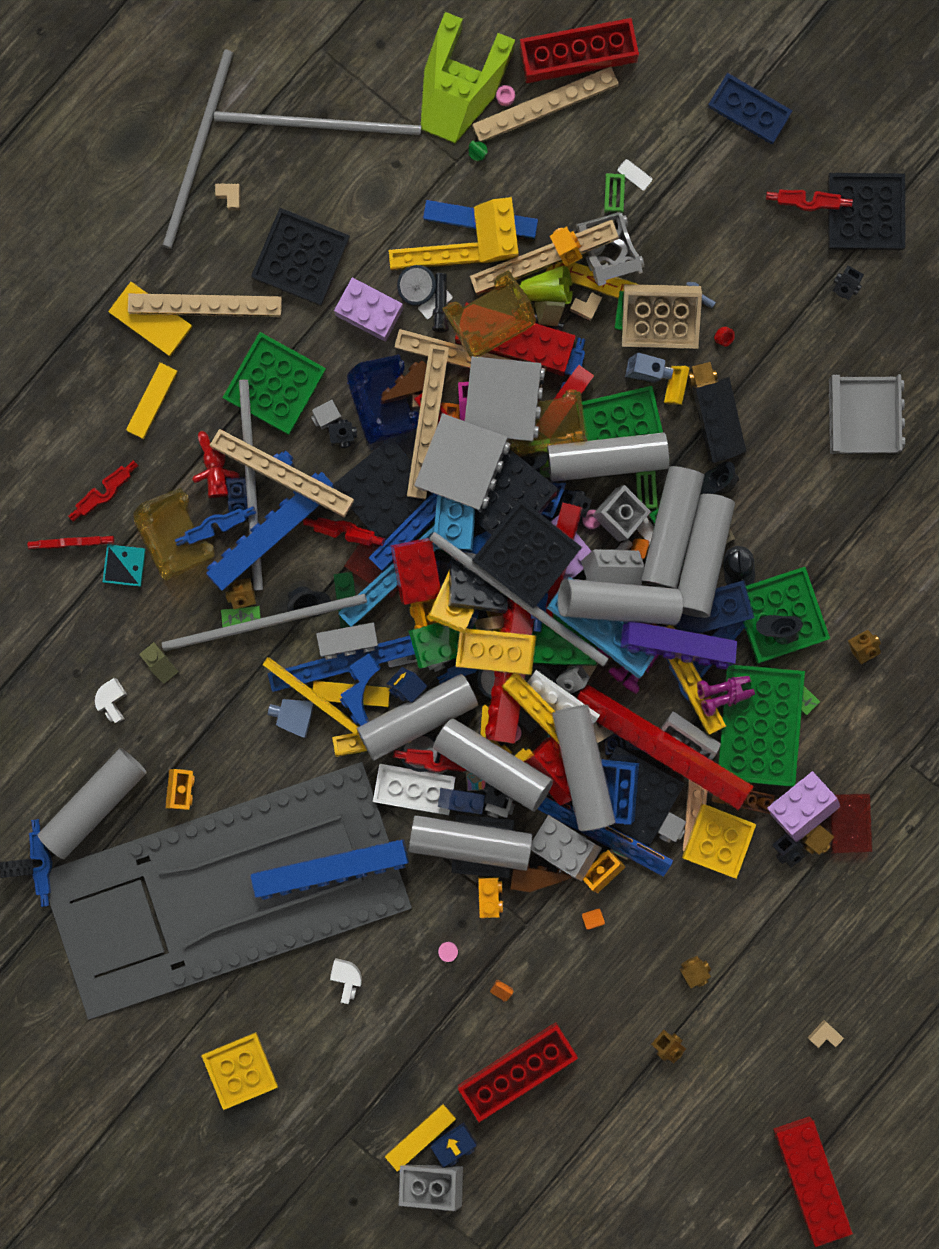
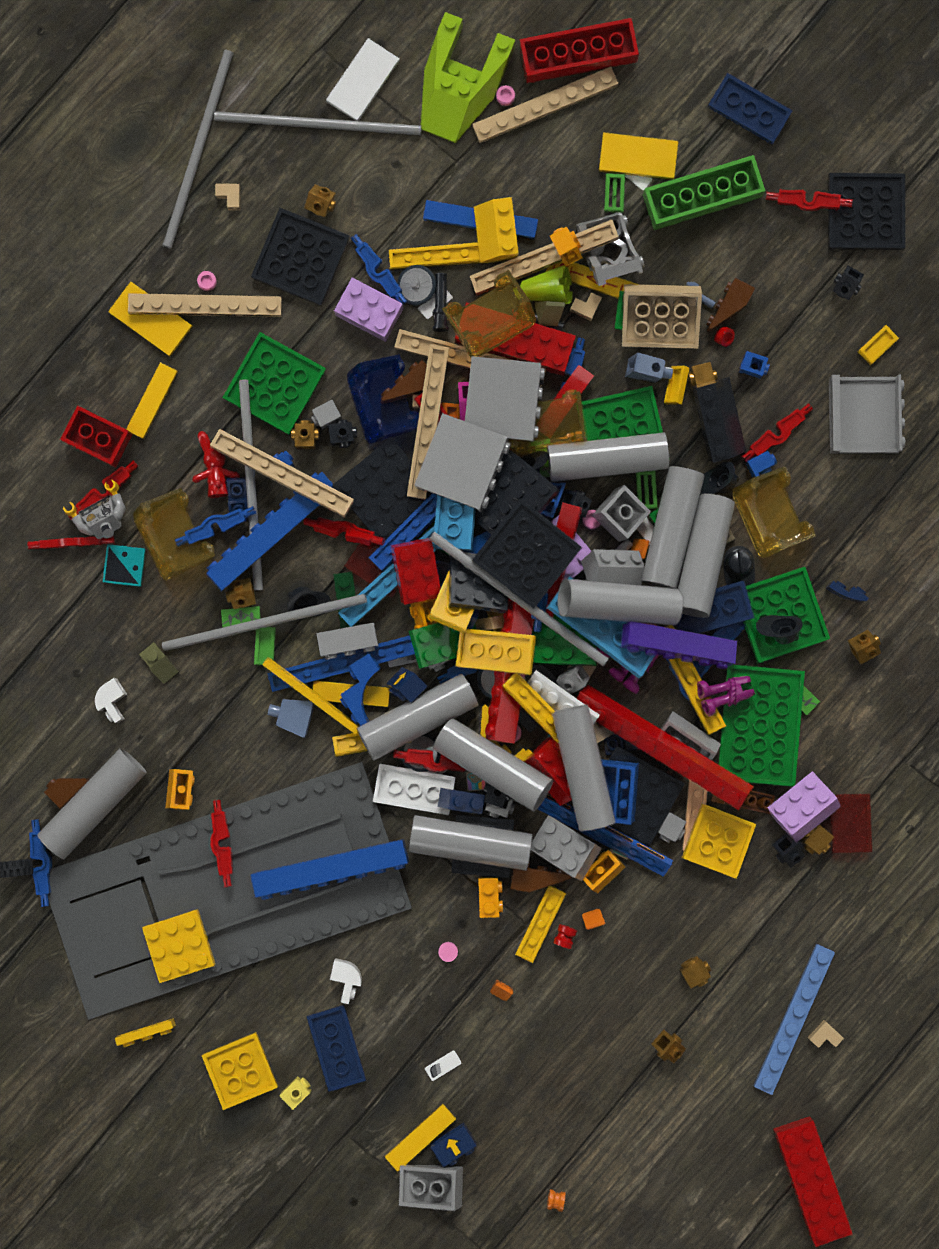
(63, 789): none -> reddish brown slope
(96, 436): none -> red brick
(101, 517): none -> light grey torso
(145, 1033): none -> yellow plate
(178, 946): none -> yellow plate
(207, 281): none -> bright pink tile
(220, 833): none -> red piece
(264, 644): none -> bright green tile
(296, 1092): none -> light yellow brick
(307, 441): none -> pearl gold brick
(320, 200): none -> pearl gold brick
(336, 1048): none -> dark blue plate
(362, 80): none -> white tile
(372, 262): none -> blue piece
(443, 1065): none -> white sticker
(477, 151): green plate -> none
(517, 1072): red brick -> none
(540, 923): none -> yellow tile
(556, 1200): none -> orange wheel
(561, 939): none -> red wheel
(638, 156): none -> yellow tile
(703, 192): none -> bright green brick
(735, 301): none -> reddish brown slope
(751, 358): none -> blue brick
(761, 464): none -> blue brick
(770, 513): none -> clear yellow windscreen
(784, 426): none -> red piece
(794, 1019): none -> medium blue plate
(853, 594): none -> dark blue slope
(878, 344): none -> yellow tile

